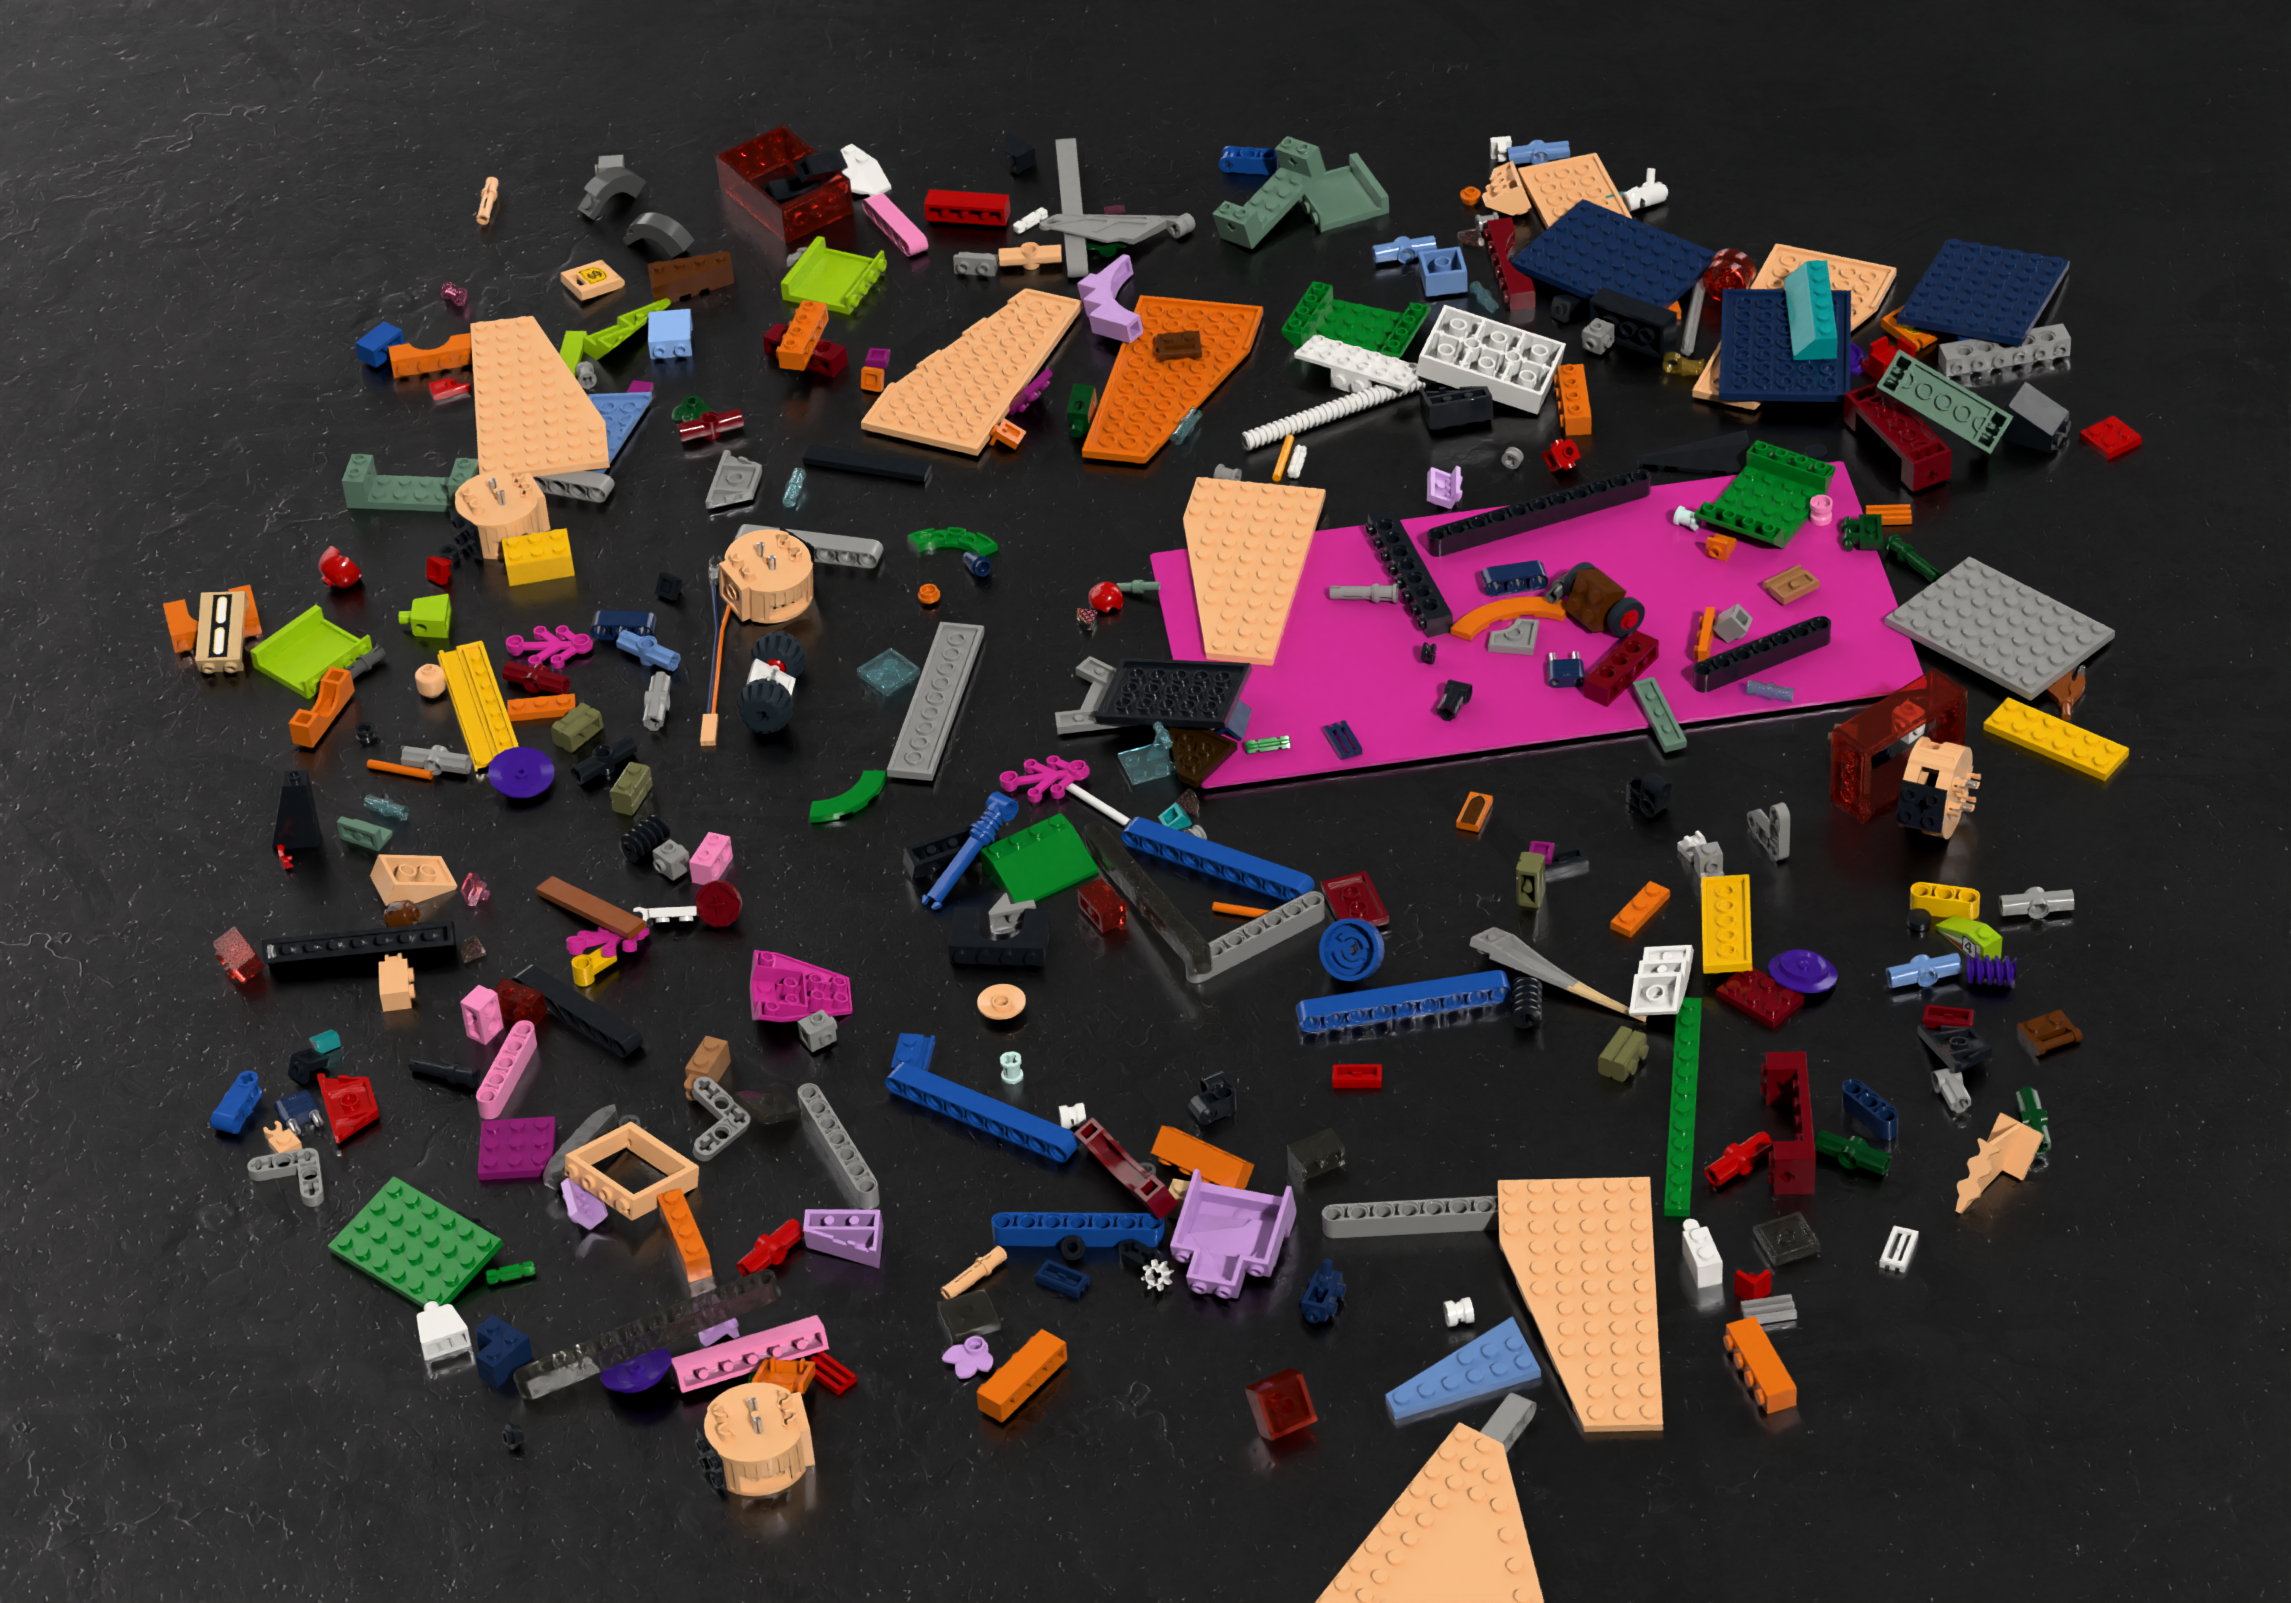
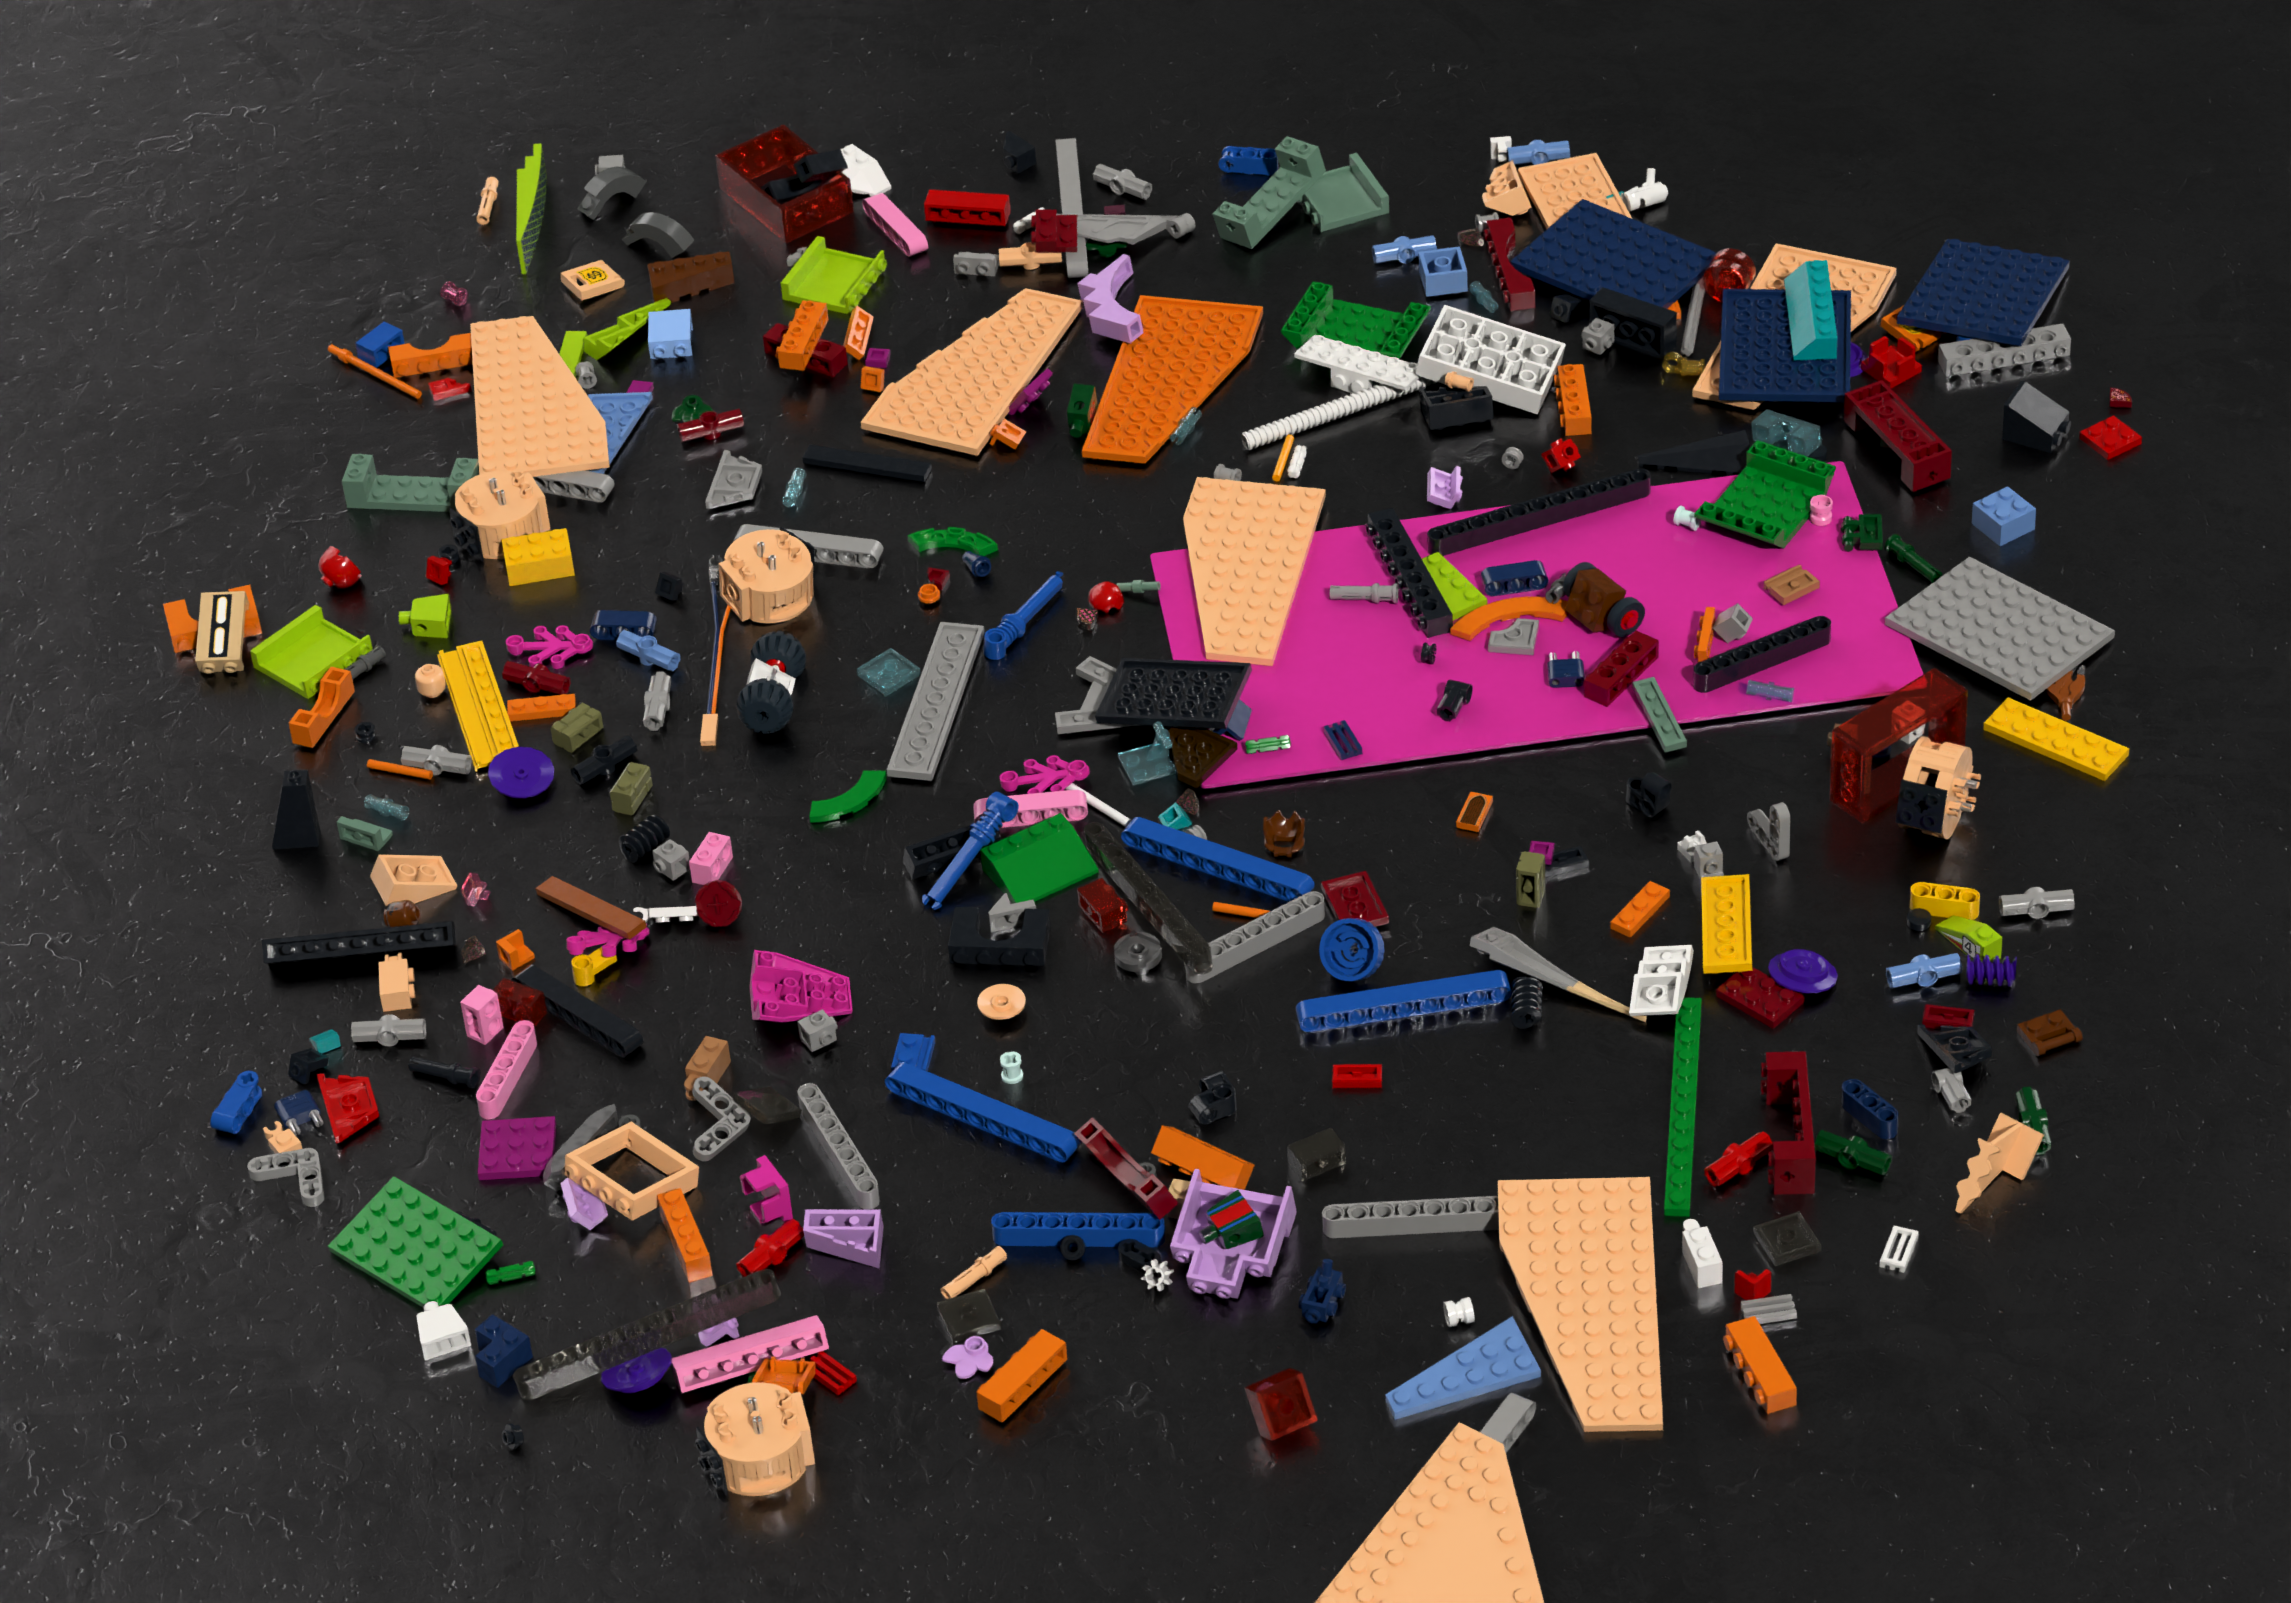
(238, 955): clear red brick -> none
(284, 860): red piece -> none
(347, 357): none -> orange bar
(388, 1030): none -> light grey piece
(513, 951): none -> orange panel
(530, 205): none -> lime slope
(772, 1187): none -> dark pink panel
(858, 332): none -> orange plate
(938, 577): none -> dark red tile
(1013, 625): none -> blue piece
(1041, 806): none -> bright pink beam
(1054, 231): none -> dark red plate
(1060, 1281): dark blue tile -> none
(1072, 1116): white wheel -> none
(1122, 181): none -> light grey piece
(1138, 962): none -> flat silver plate
(1179, 345): reddish brown plate -> none
(1232, 1222): none -> dark green torso
(1283, 829): none -> reddish brown helmet
(1453, 586): none -> lime wing
(1459, 381): none -> light nougat pin
(1470, 195): orange plate -> none
(1623, 1054): olive brick -> none
(1720, 546): orange bracket -> none
(1773, 426): none -> clear light blue arch
(1892, 514): orange tile -> none
(1944, 402): sand green plate -> none
(2003, 516): none -> medium blue brick
(2120, 398): none -> dark red tile

